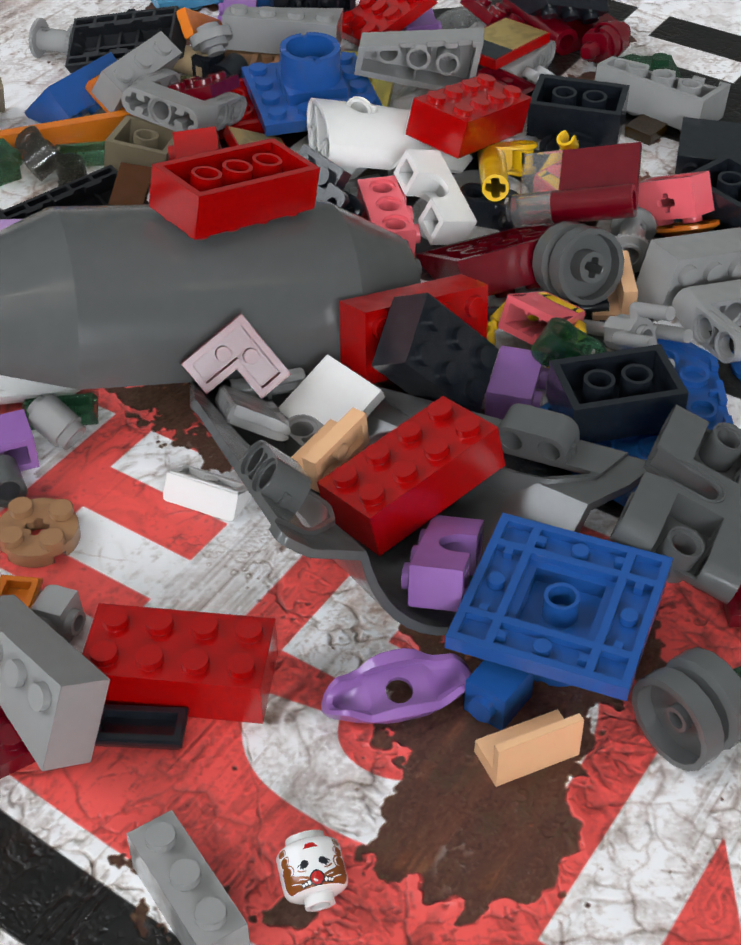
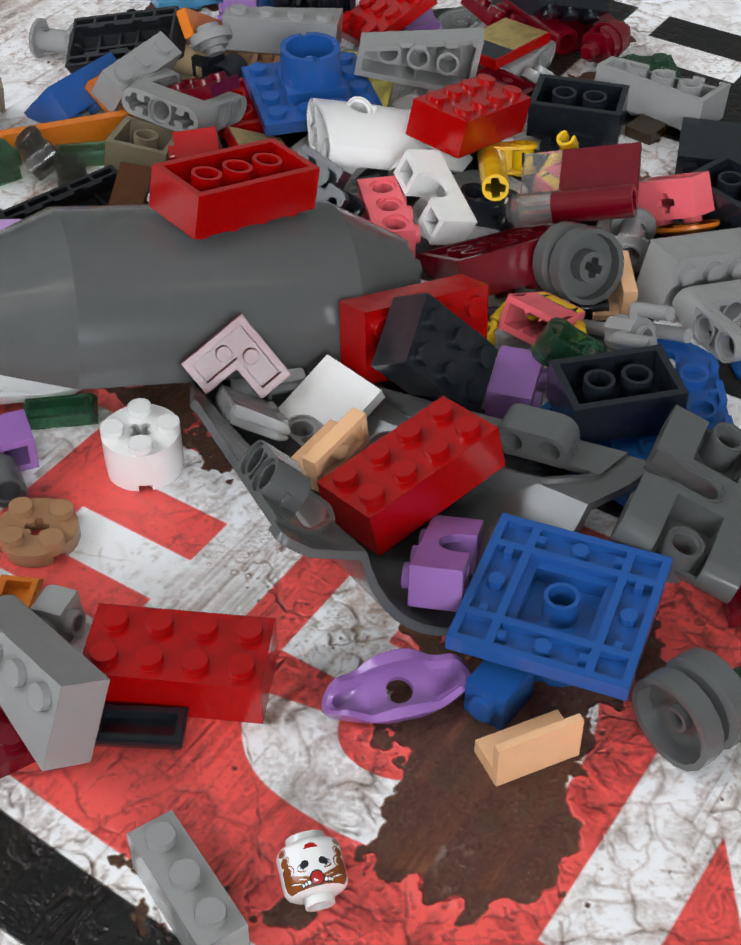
(55, 421): light grey brick -> none
(142, 445): none -> white brick
(206, 492): white slope -> none

